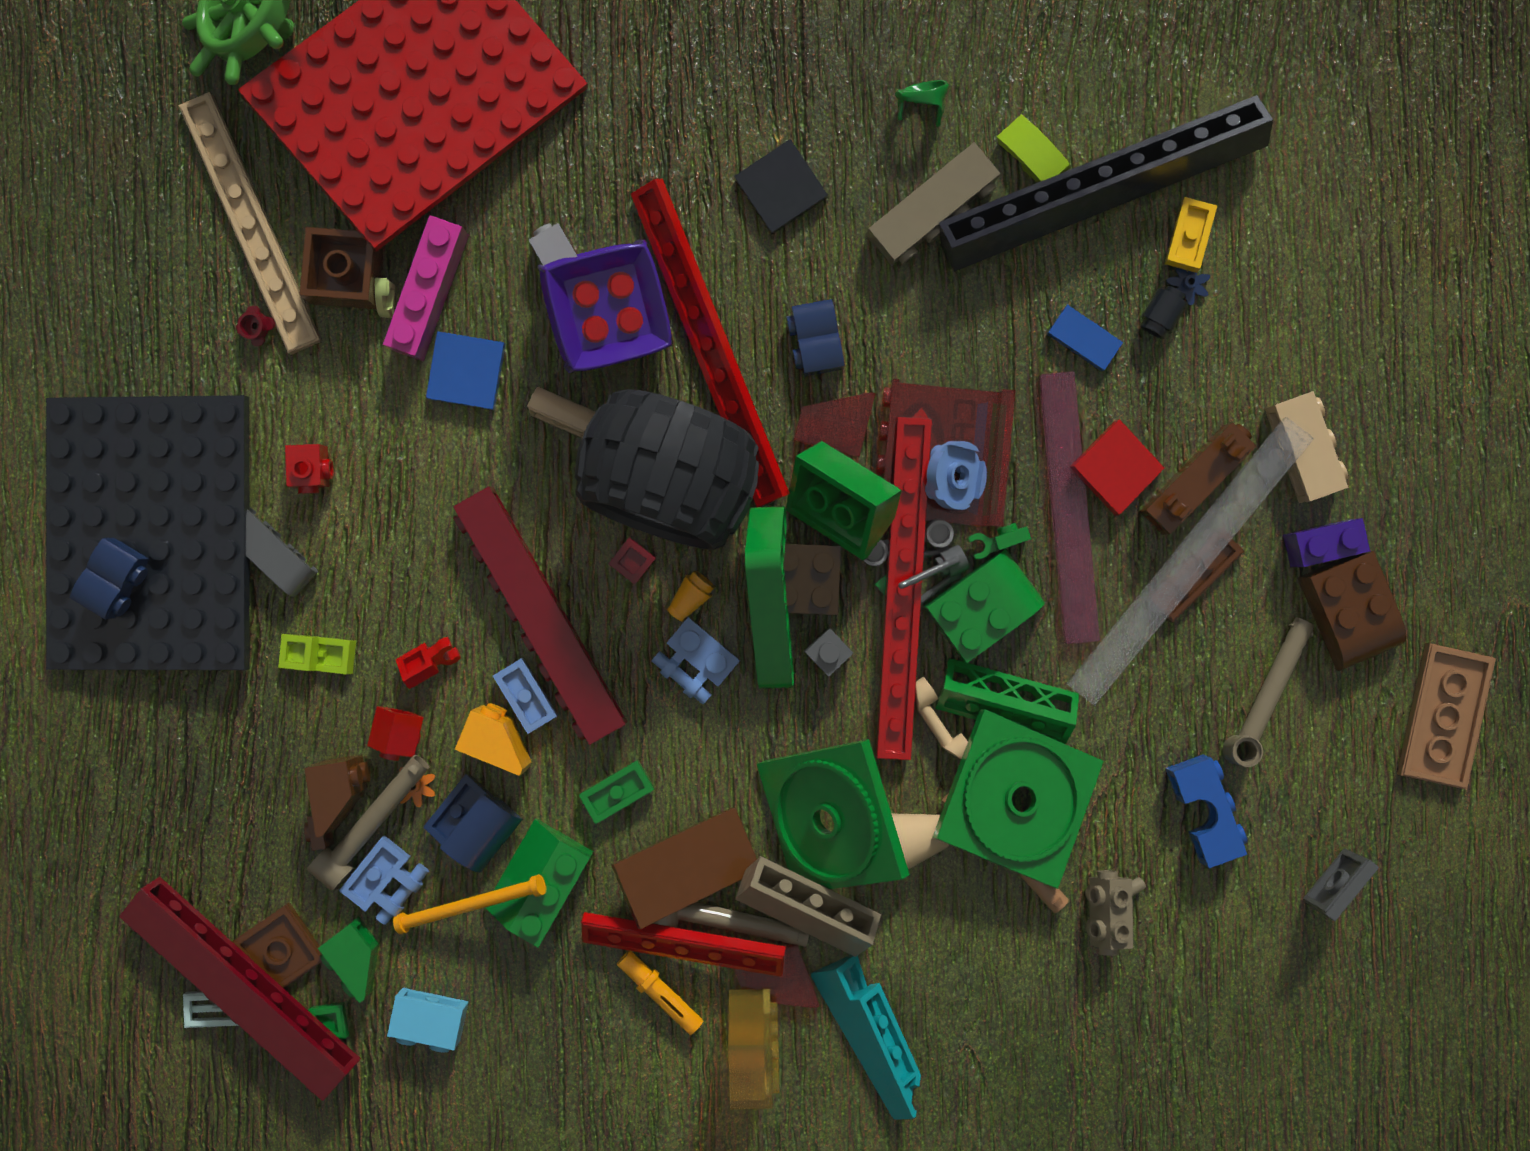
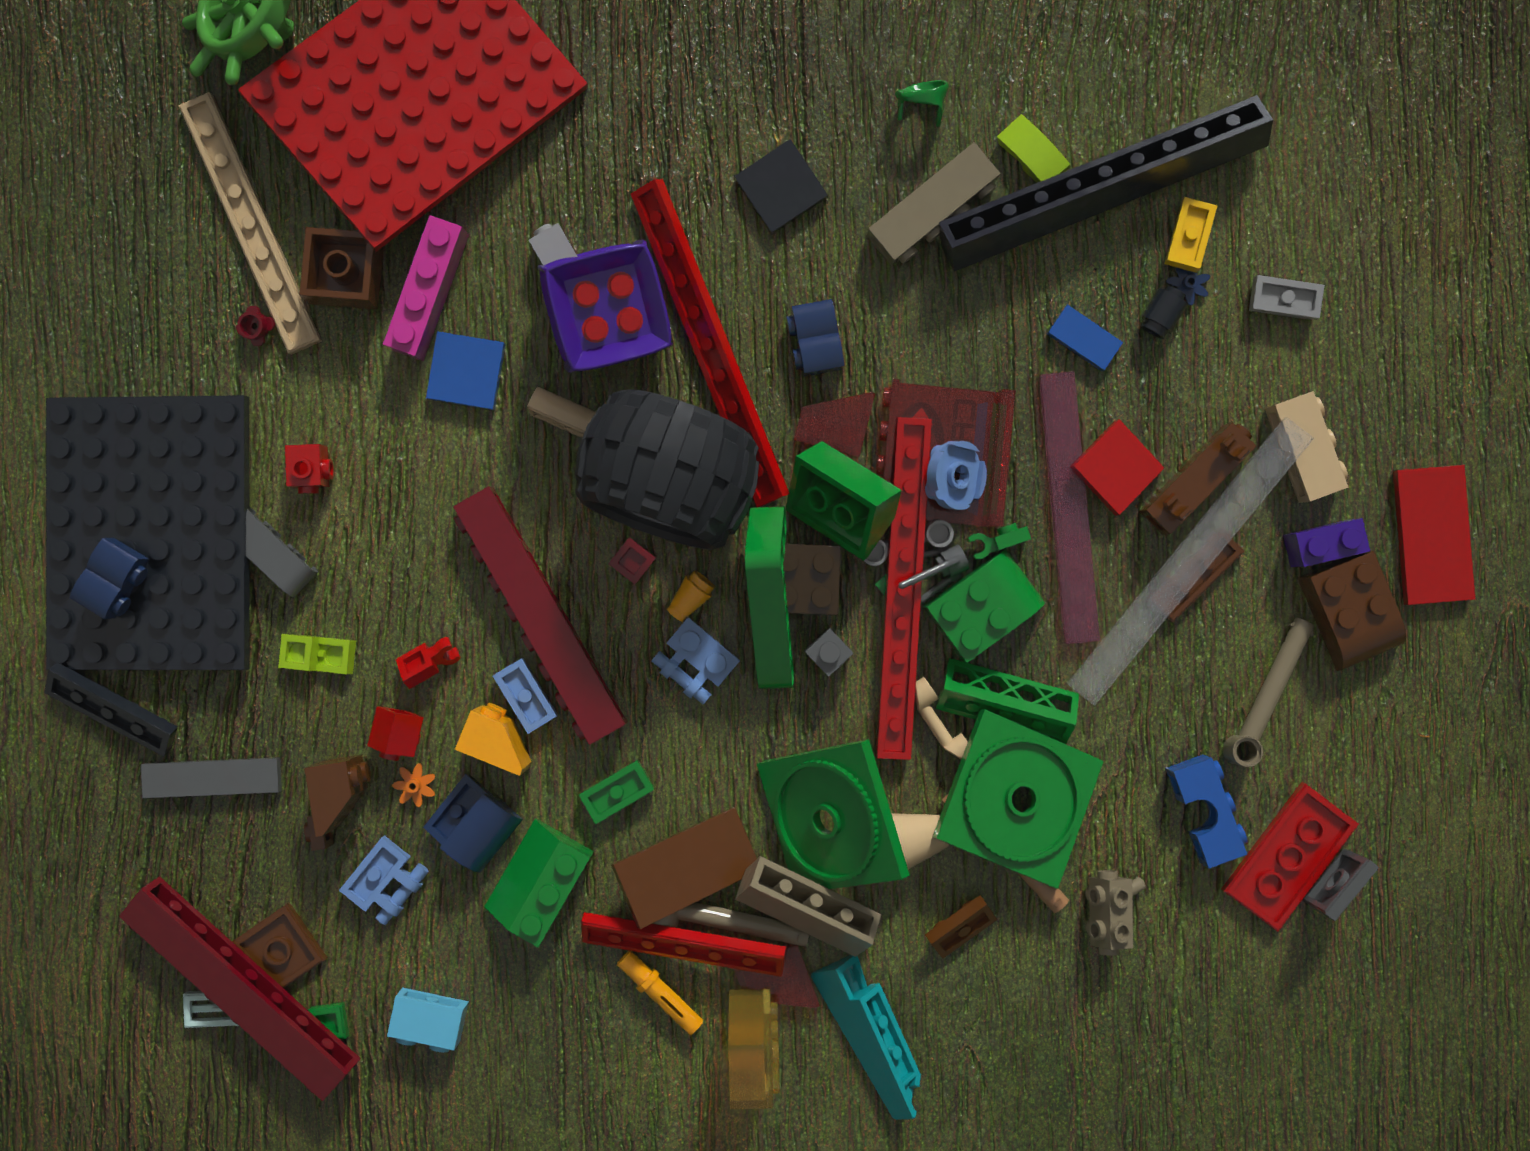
(110, 709): none -> black plate
(211, 777): none -> dark grey tile
(332, 866): dark tan piece -> none
(353, 958): green slope -> none
(384, 297): yellowish green tile -> none
(536, 886): light orange bar -> none
(961, 926): none -> reddish brown plate
(1286, 297): none -> light grey plate
(1290, 856): none -> red tile
(1434, 535): none -> red tile
(1446, 716): medium nougat tile -> none

